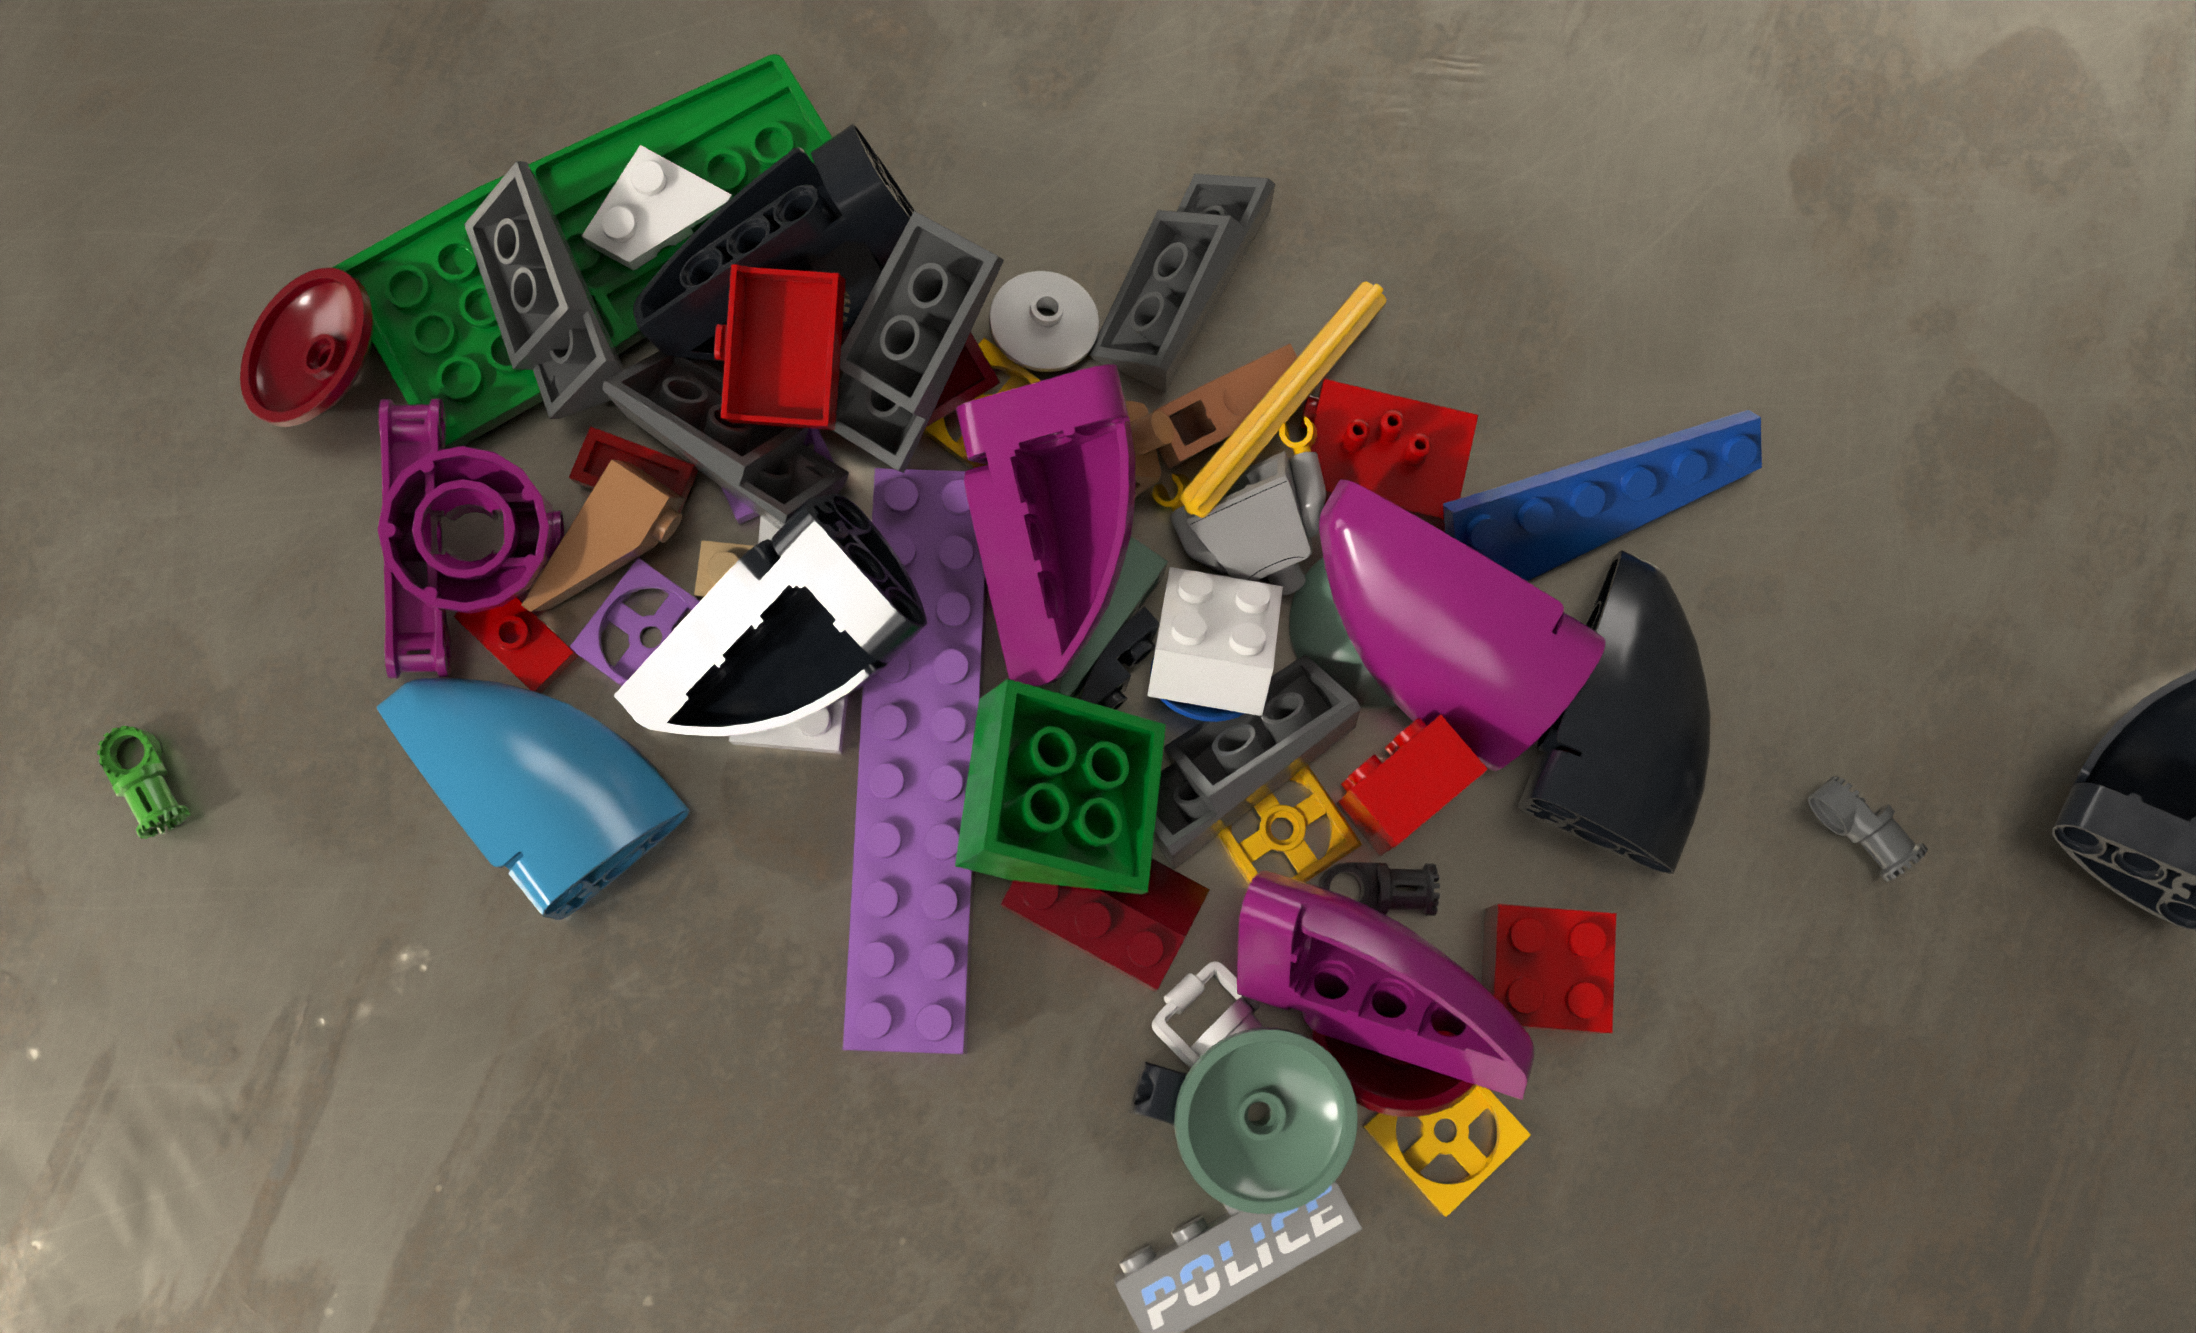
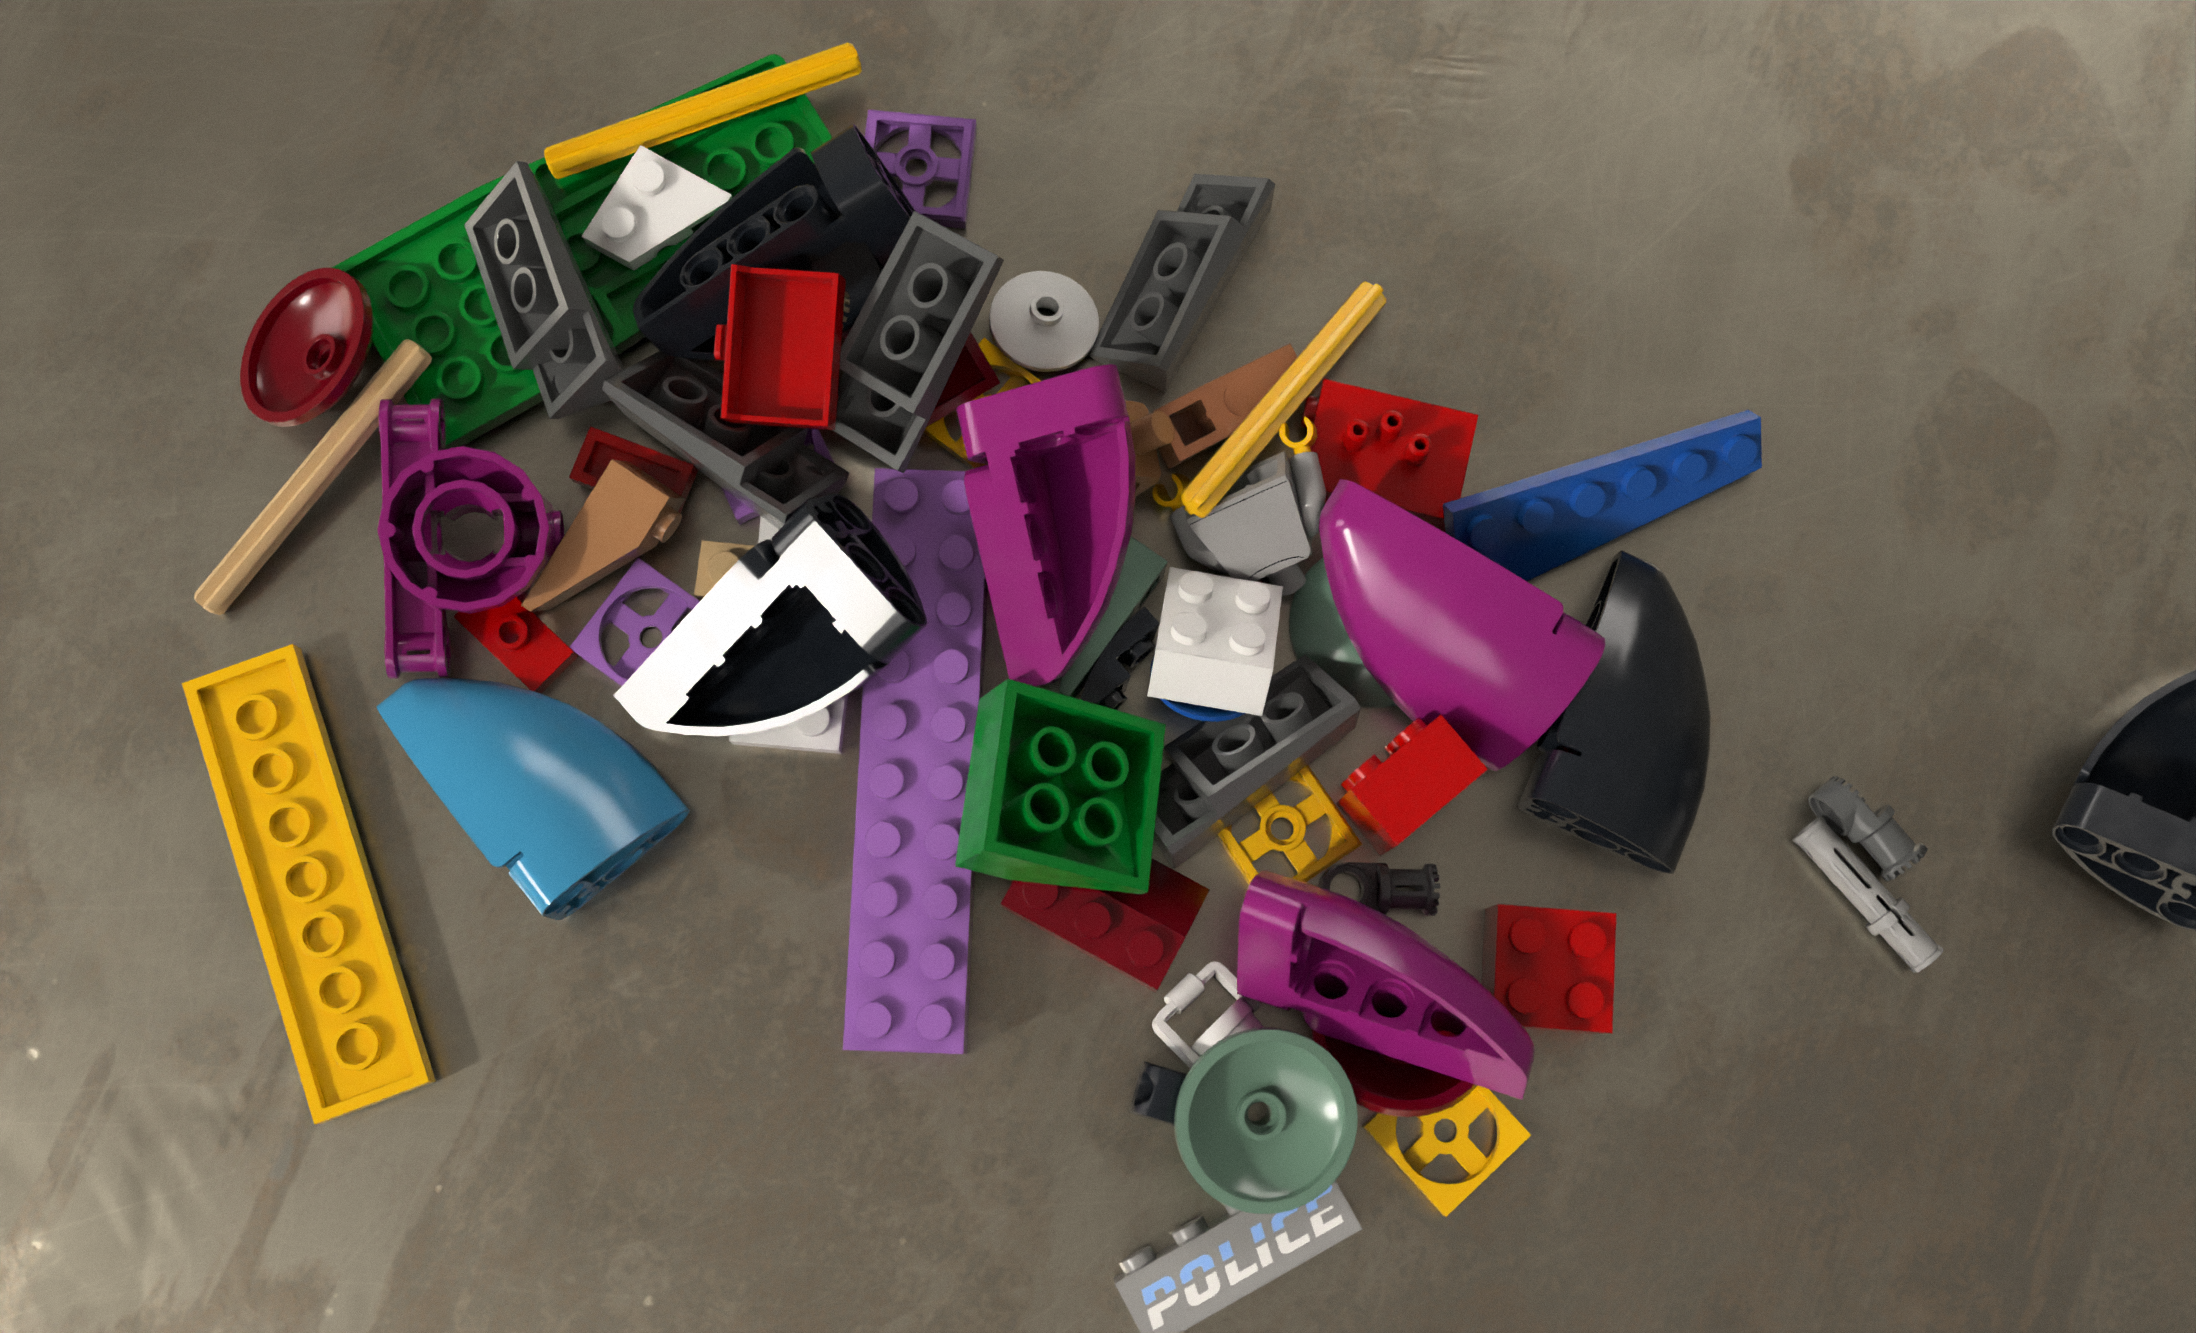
(144, 784): bright green connector -> none
(308, 884): none -> yellow plate
(311, 479): none -> tan axle
(702, 110): none -> yellow axle
(960, 131): none -> medium lavender piece
(1880, 908): none -> light grey pin

